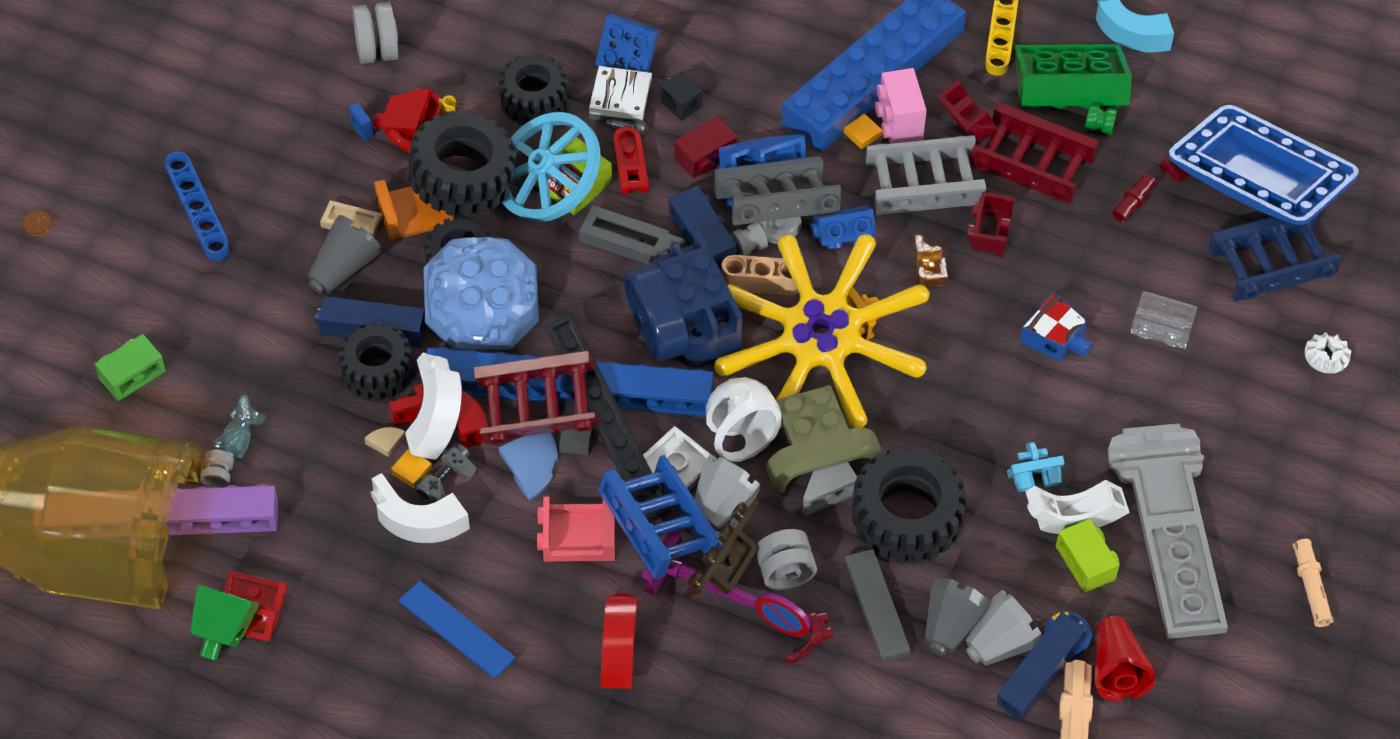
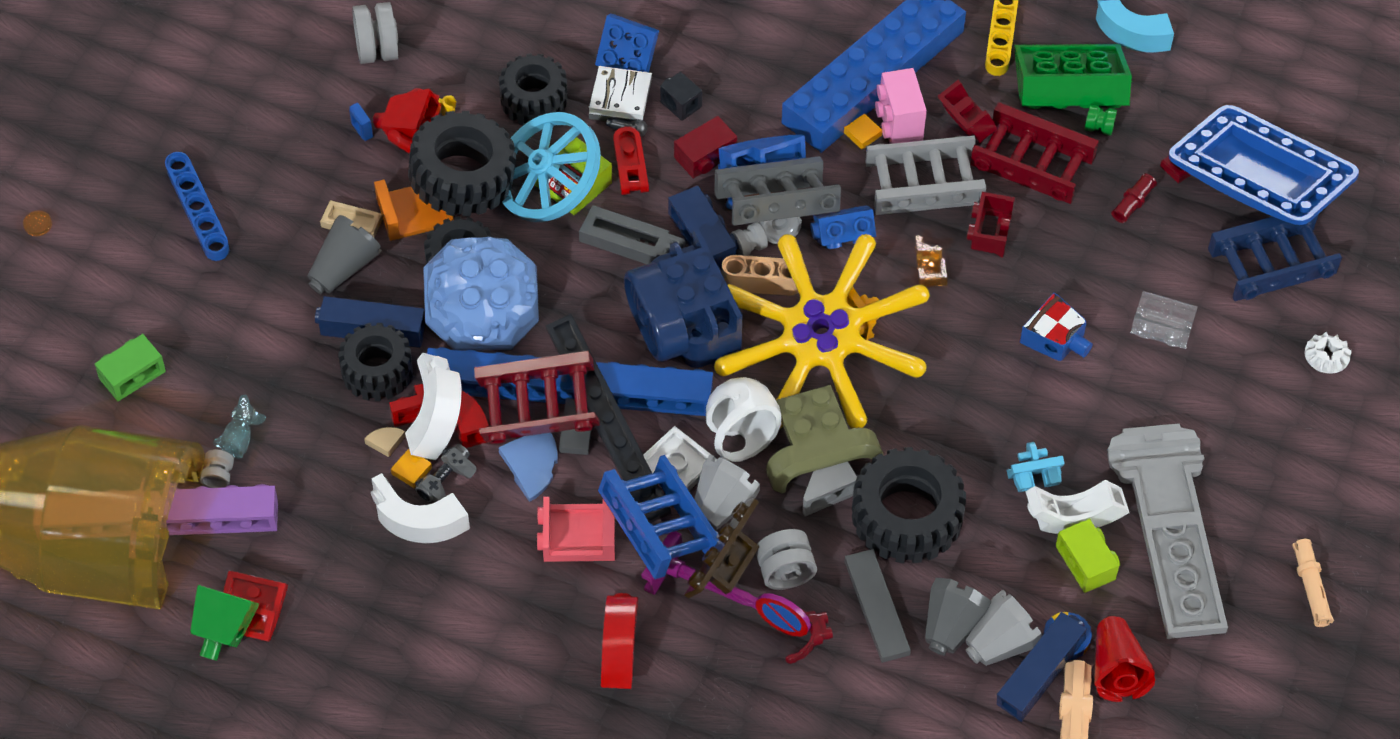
(457, 629): blue piece -> none

